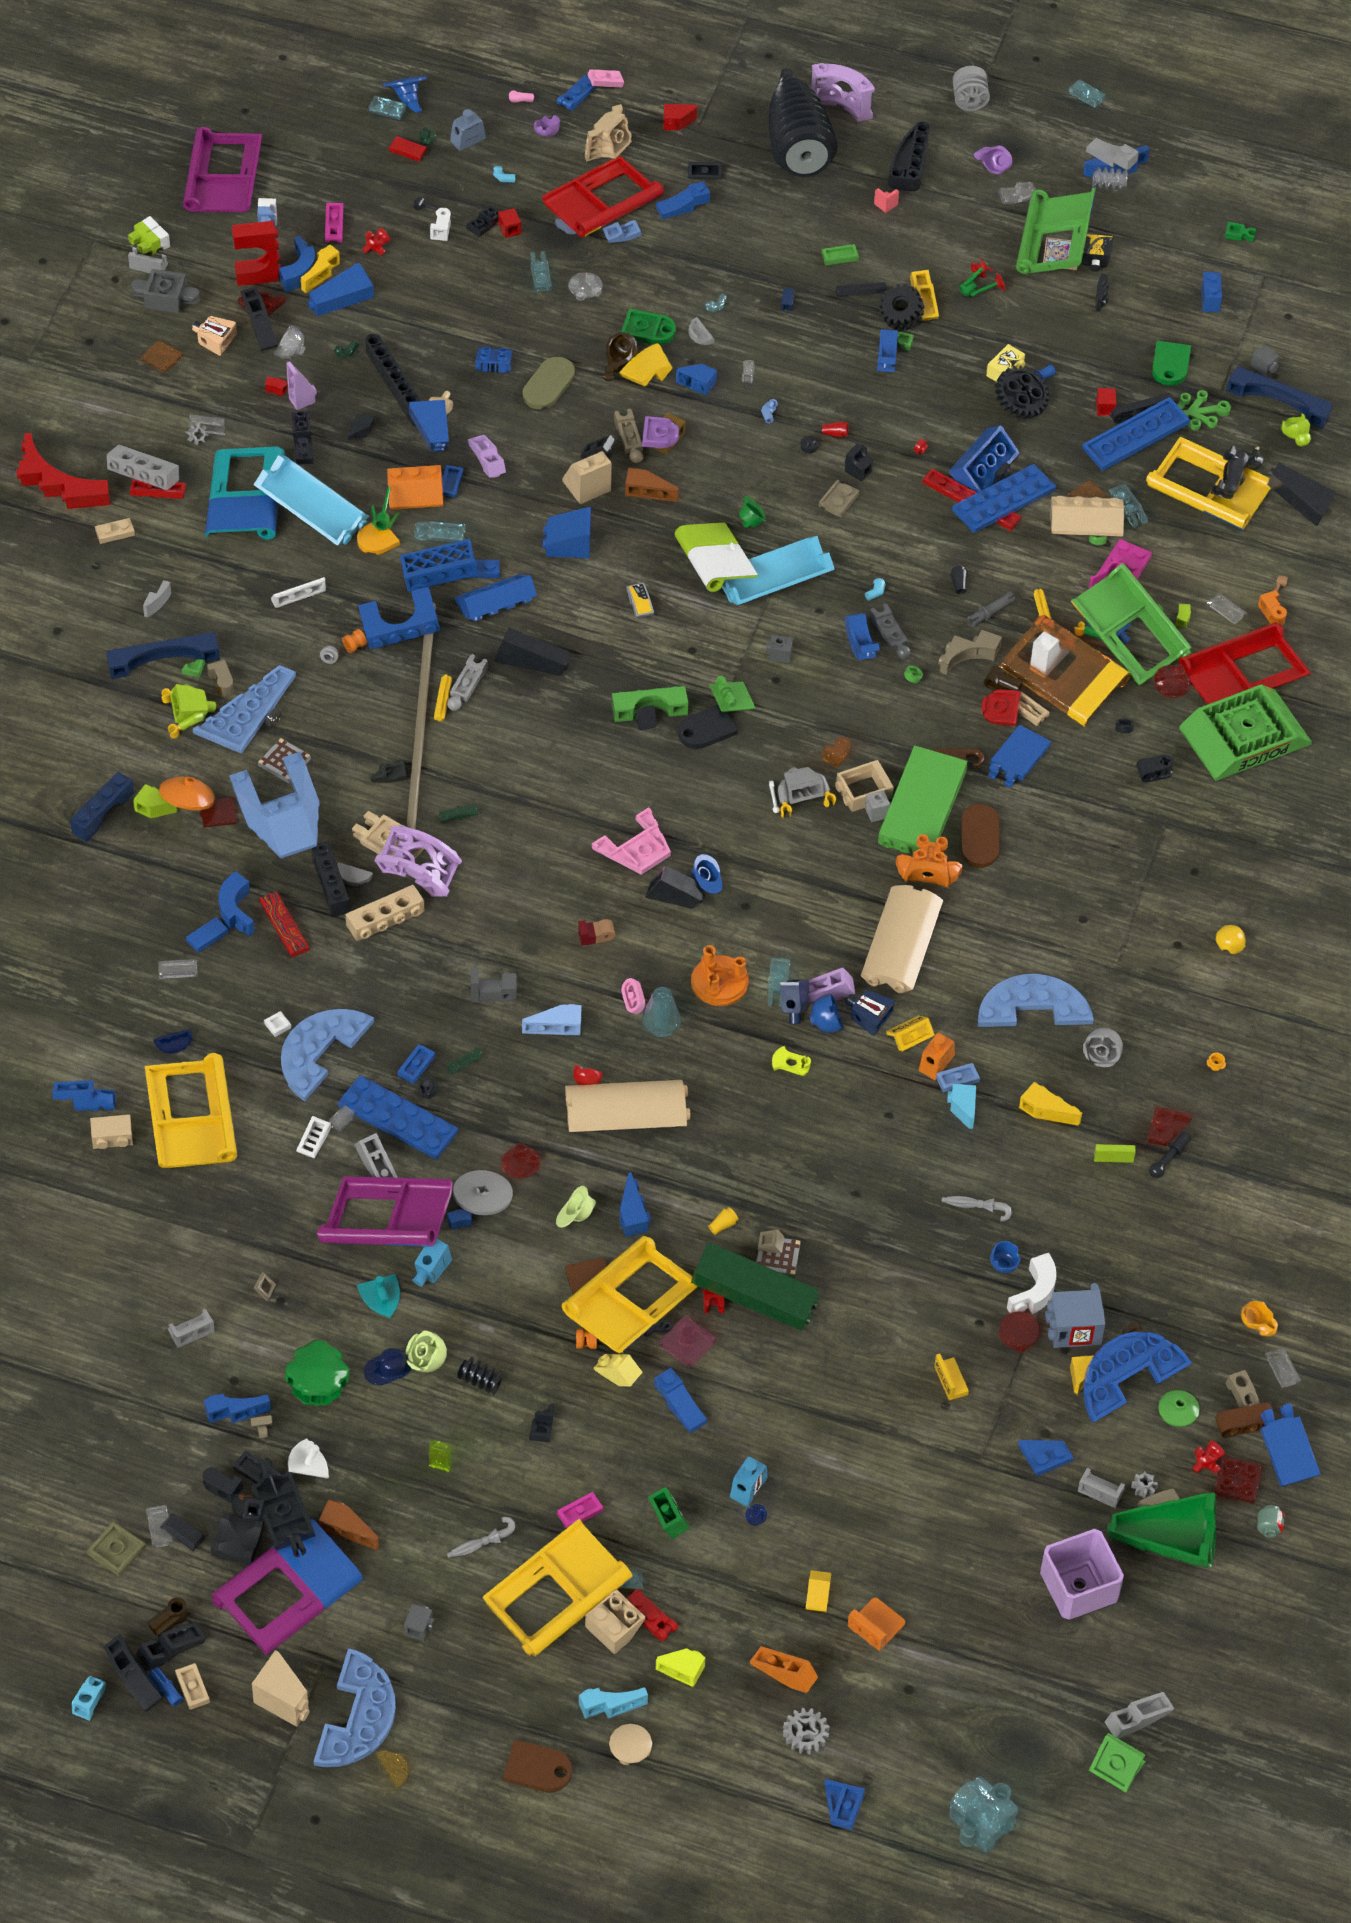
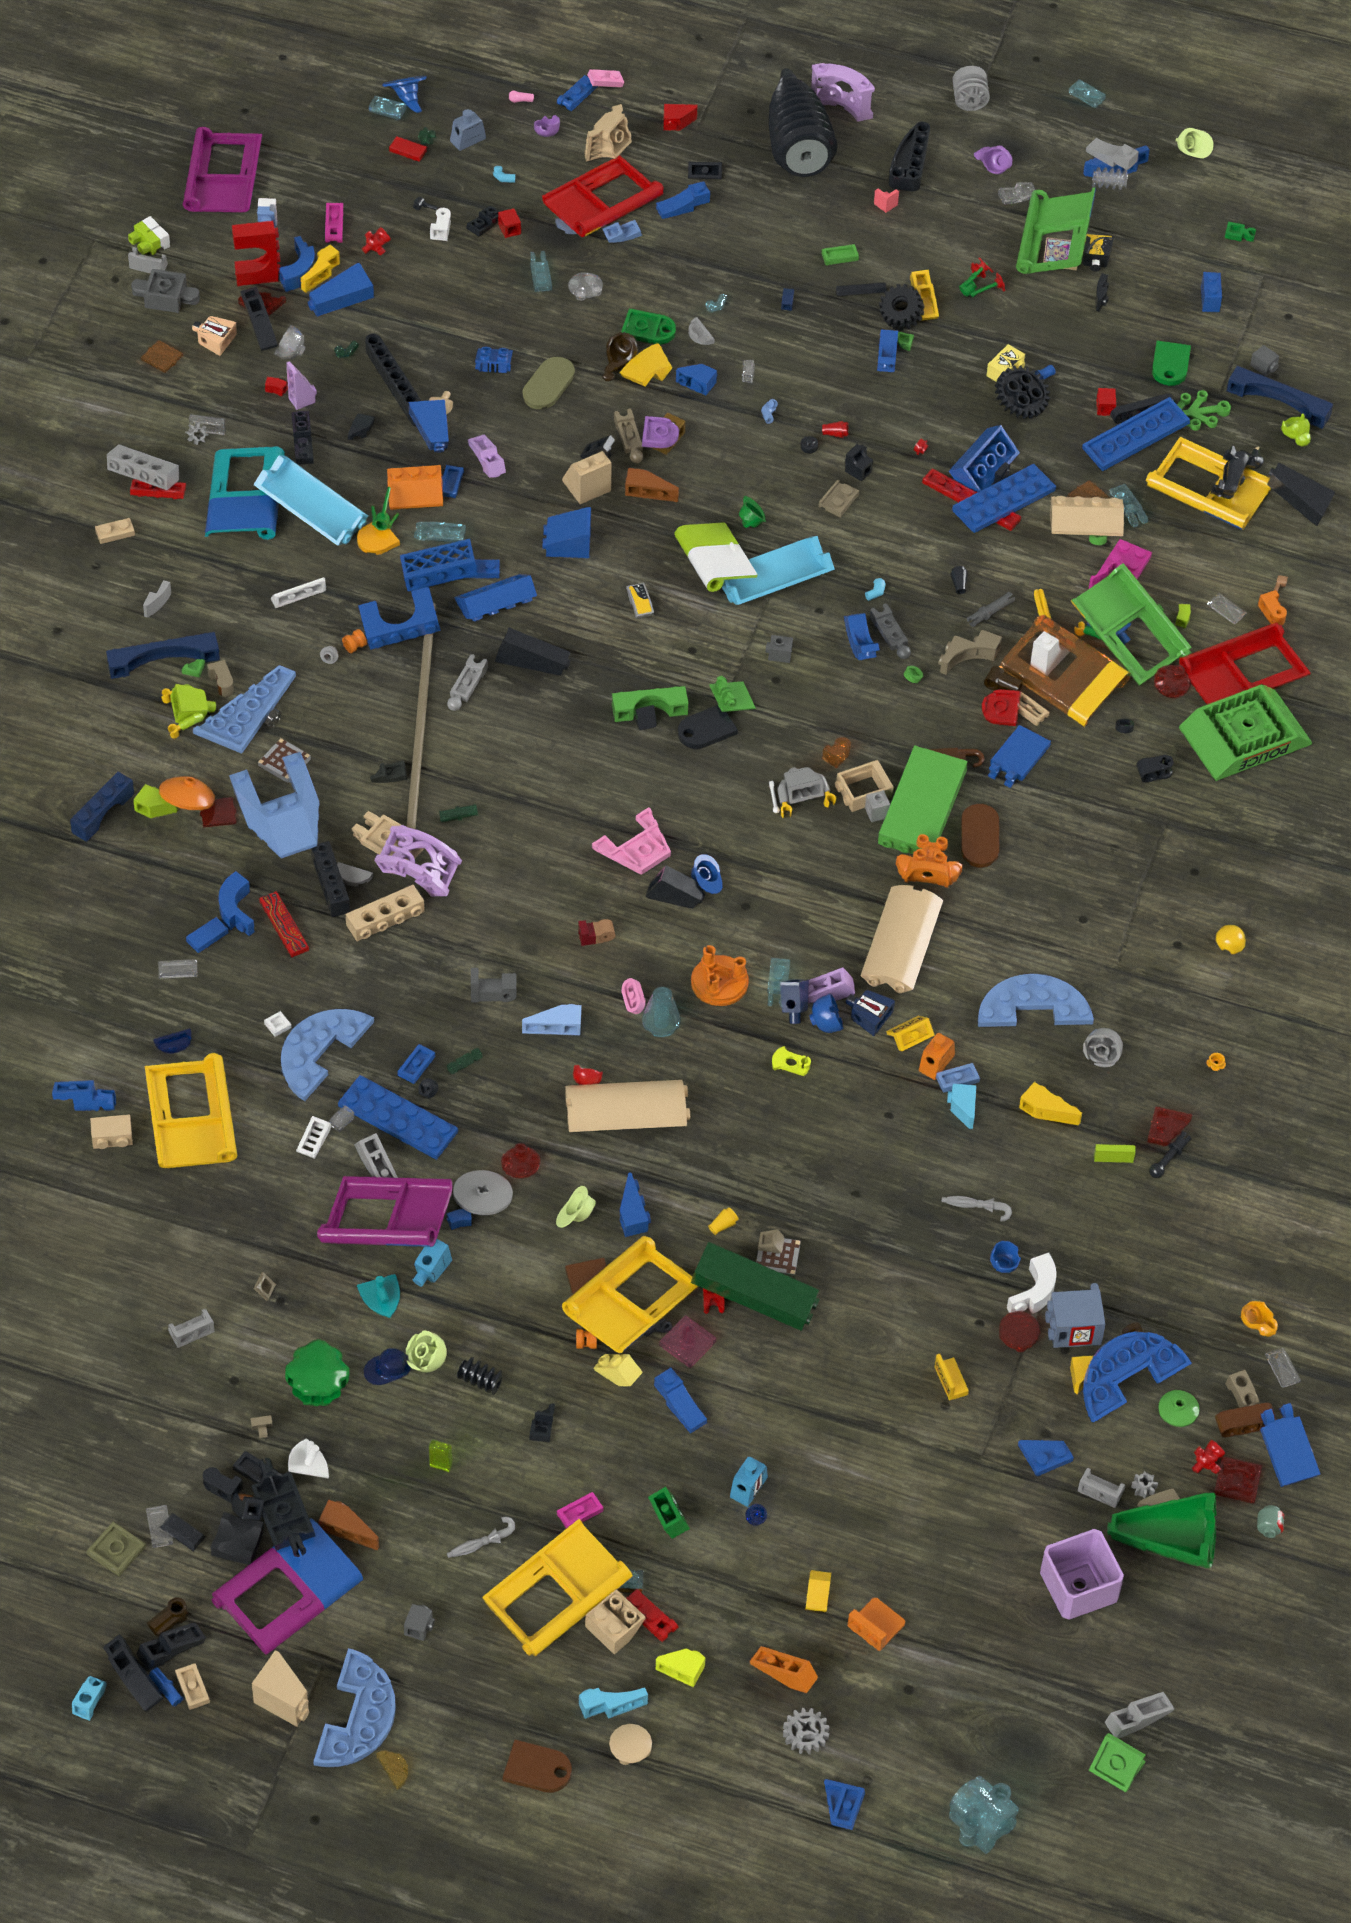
(54, 483): red arch -> none
(220, 1407): blue slope -> none
(443, 696): yellow axle -> none
(1195, 143): none -> yellowish green piece

